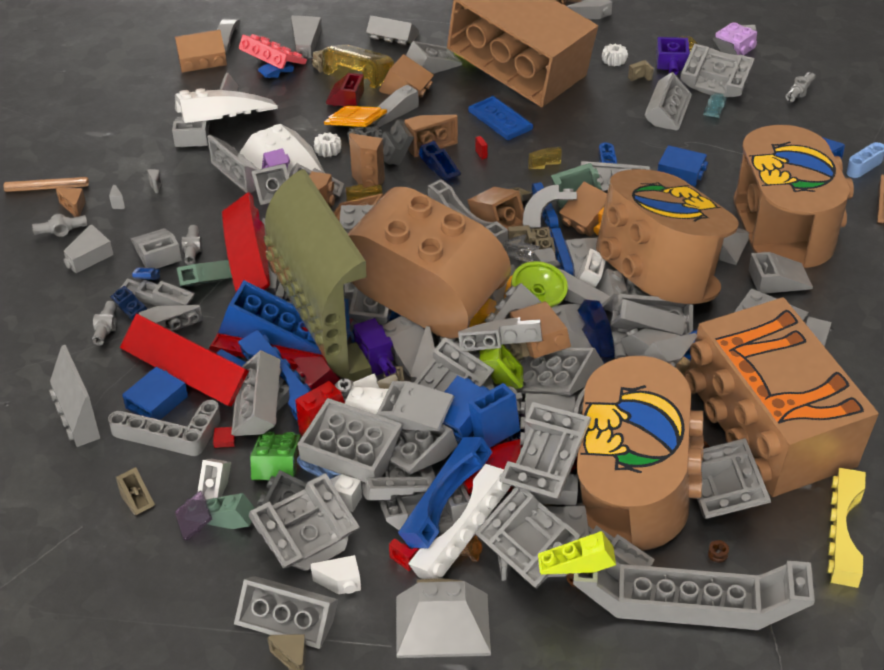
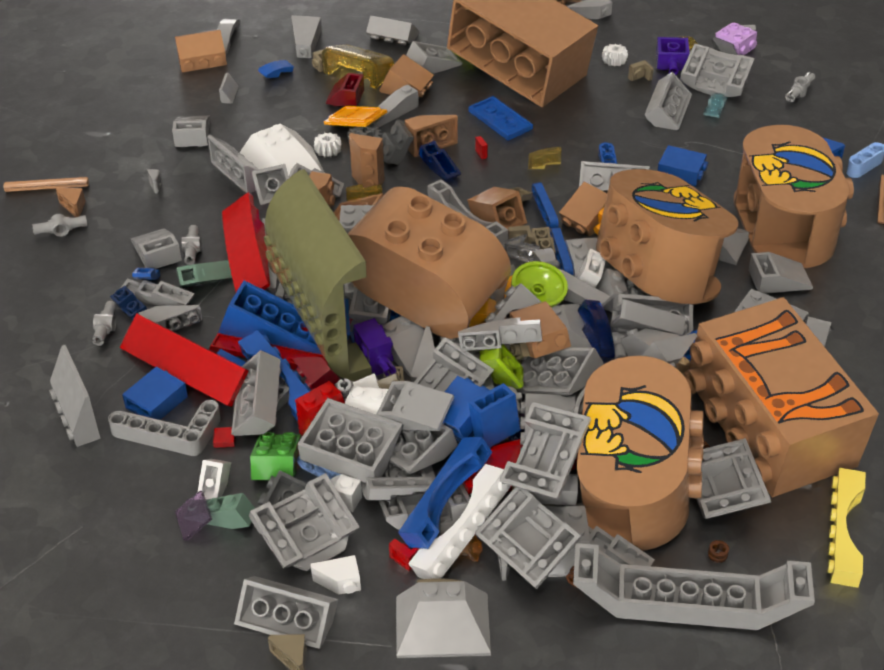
(87, 250): light grey slope -> none
(116, 198): light grey slope -> none
(134, 491): dark tan slope -> none
(215, 103): white wedge -> none
(269, 52): coral bracket -> none
(275, 158): medium lavender slope -> none
(536, 205): light grey arch -> none
(574, 178): sand green panel -> none
(579, 556): neon yellow slope -> none

